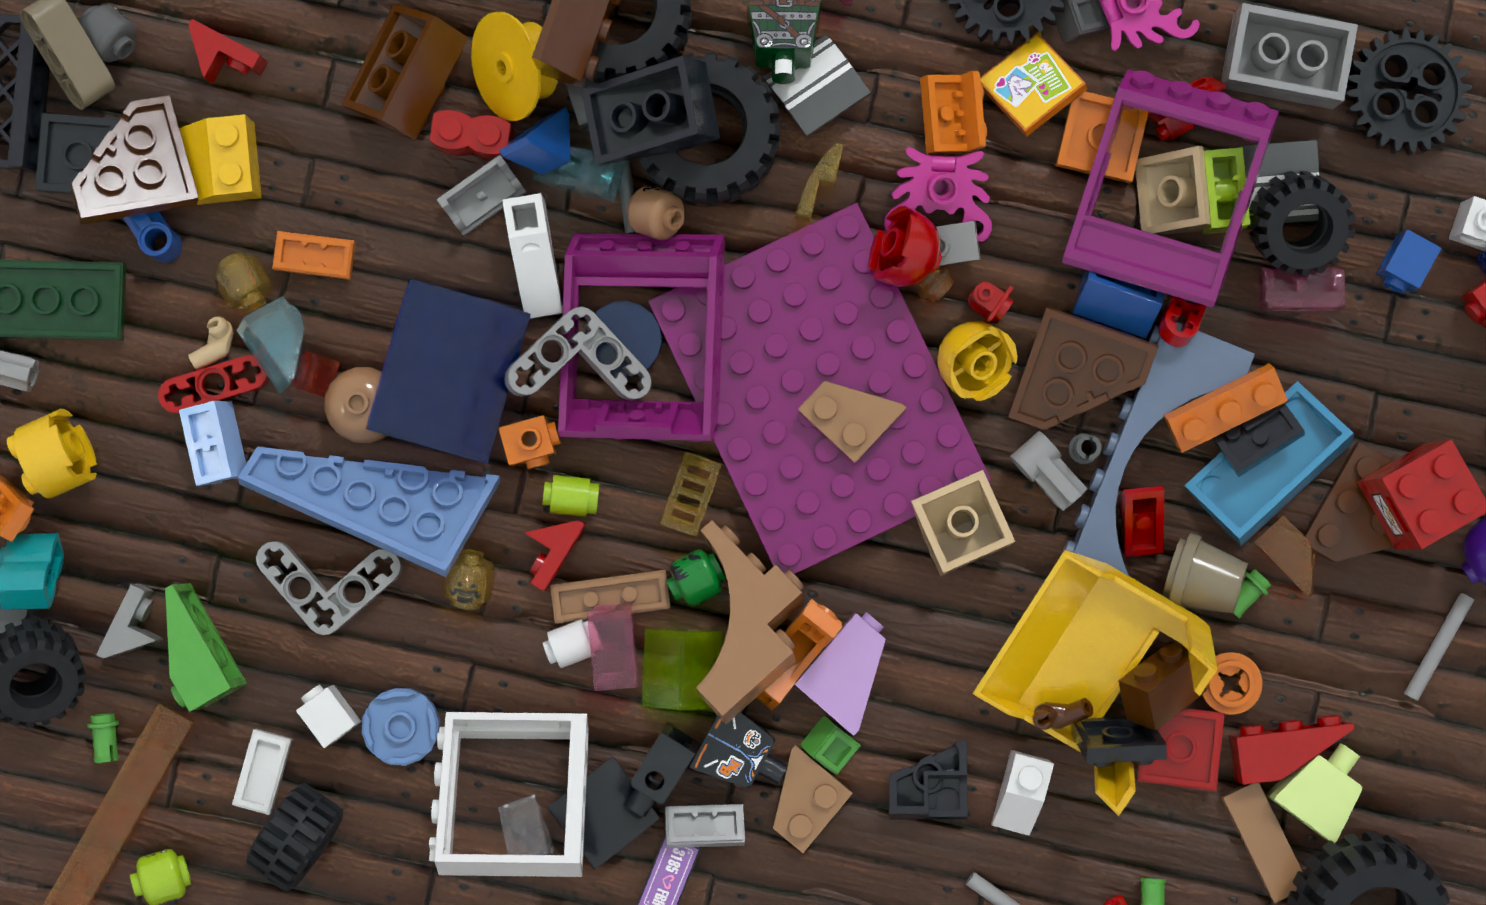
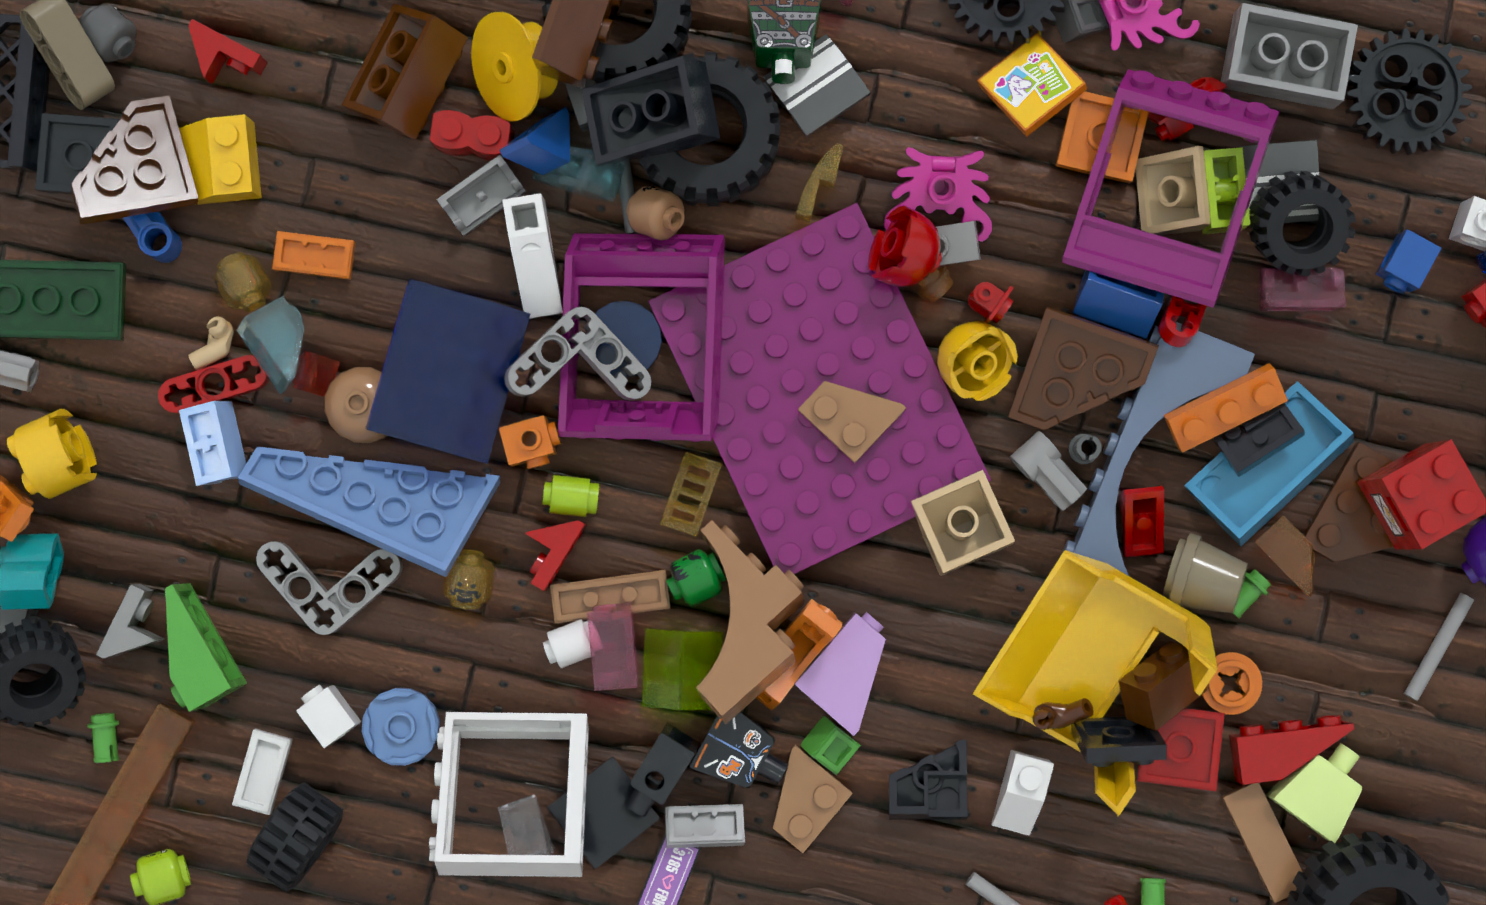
(953, 113): orange bracket -> none

